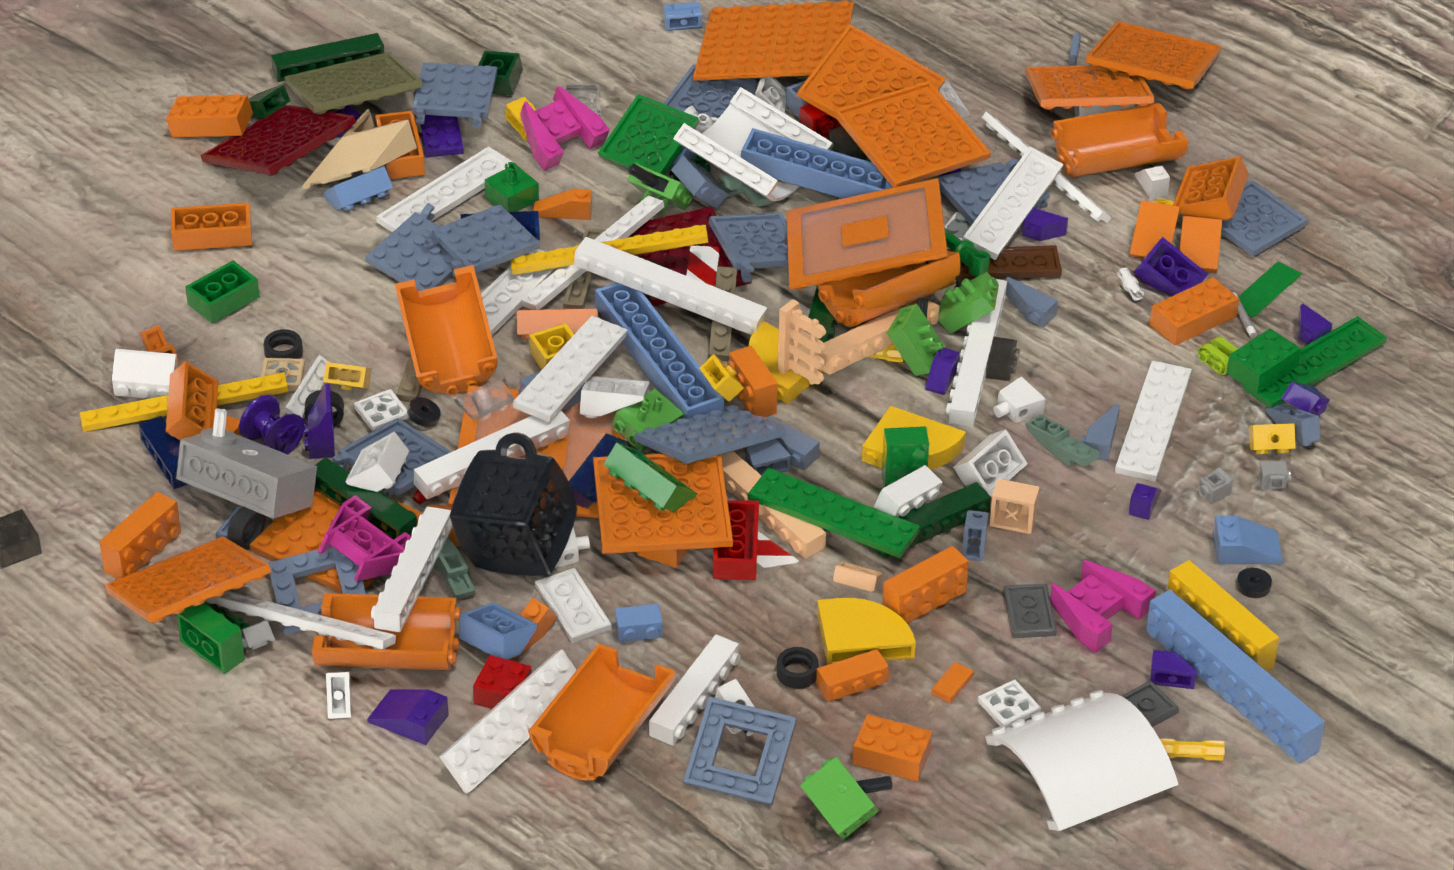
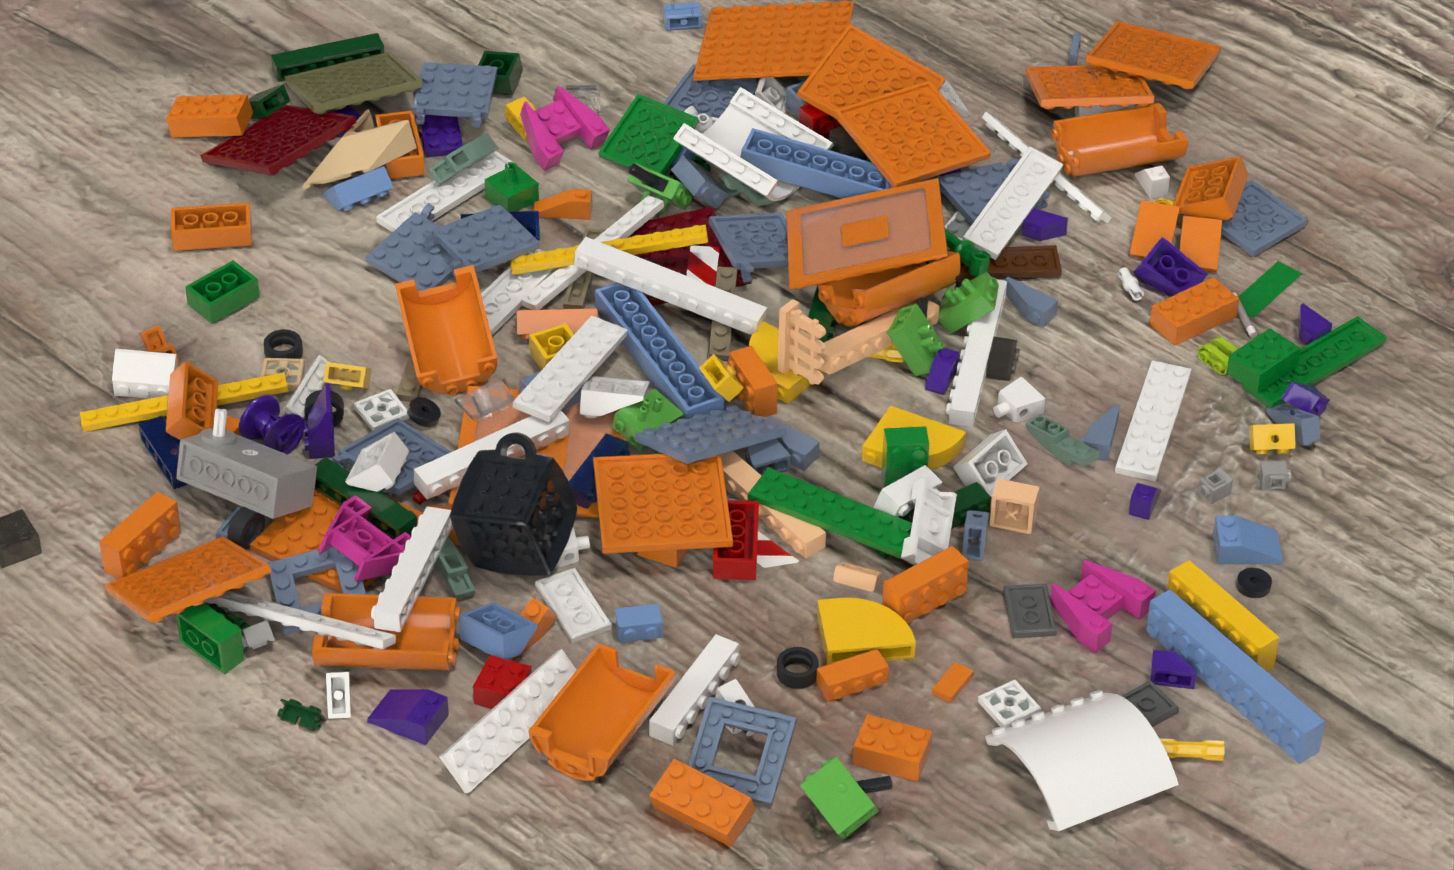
(309, 716): none -> dark green hinge
(462, 158): none -> sand green slope
(648, 478): slope -> none
(702, 802): none -> orange brick
(930, 522): none -> white piece

